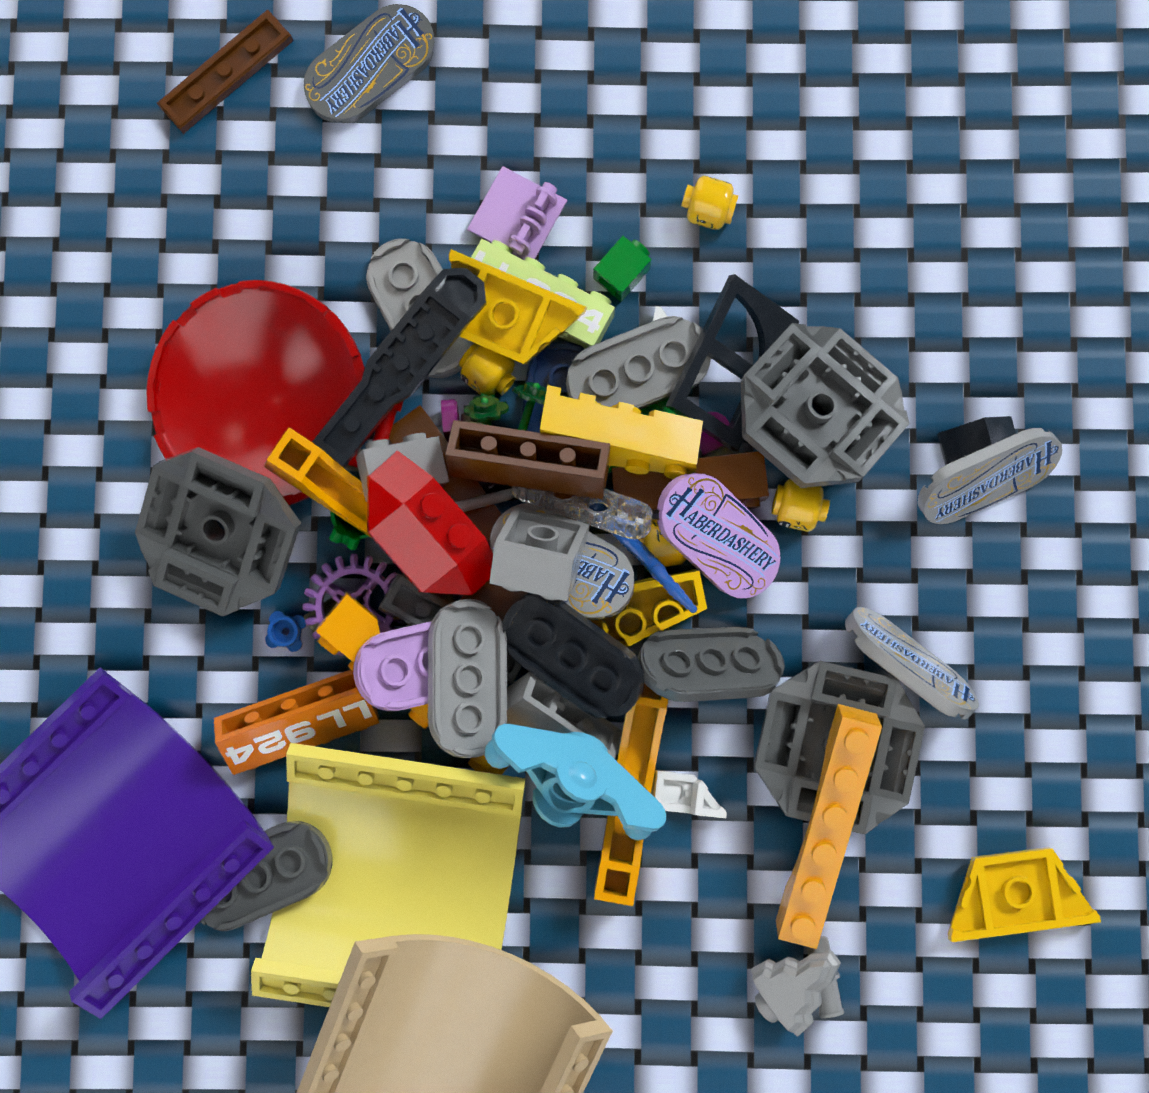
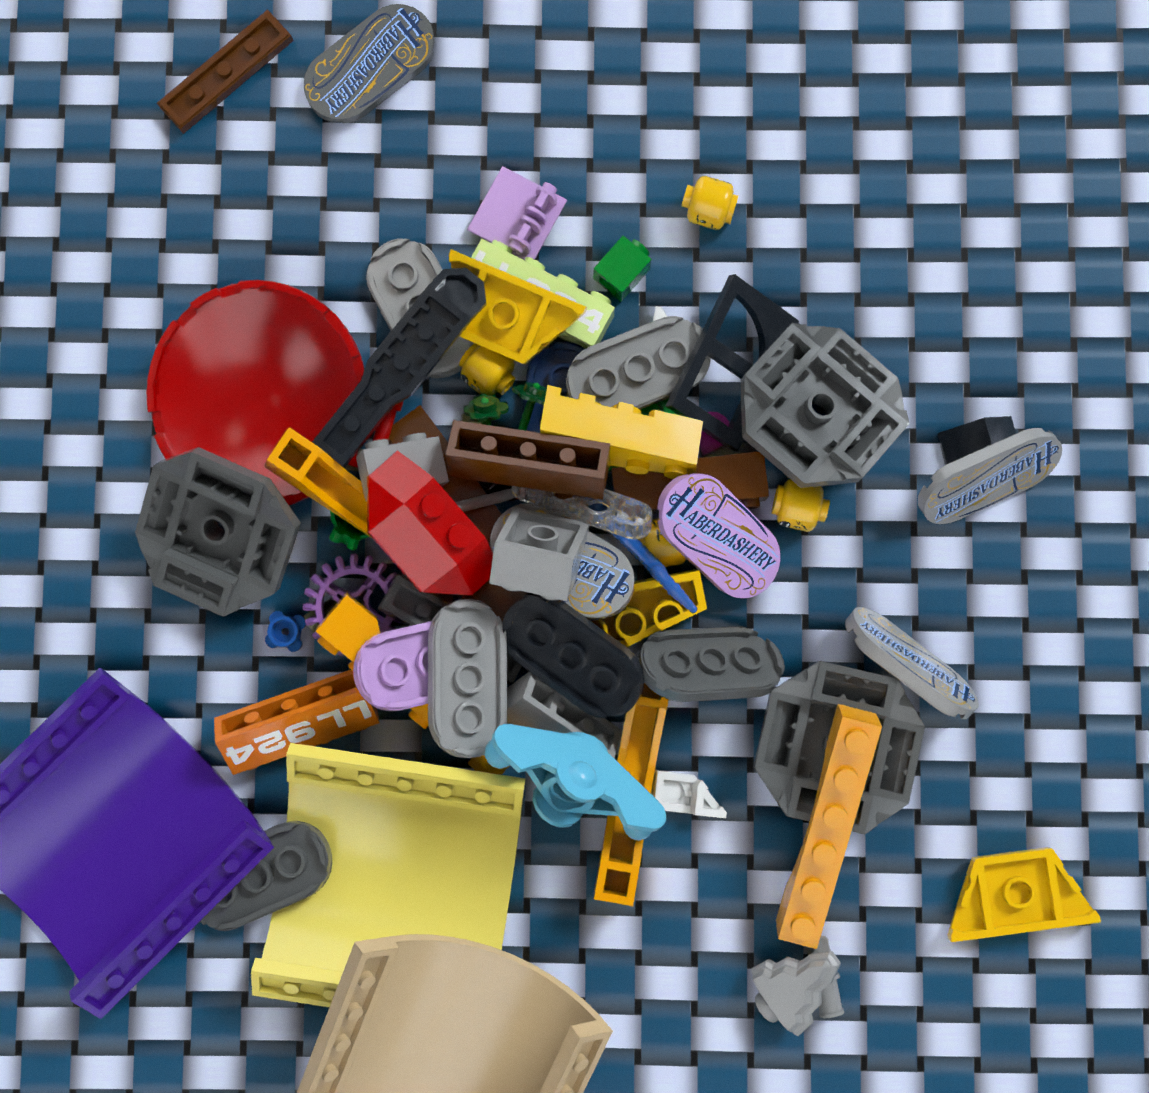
(449, 412): magenta tile -> none

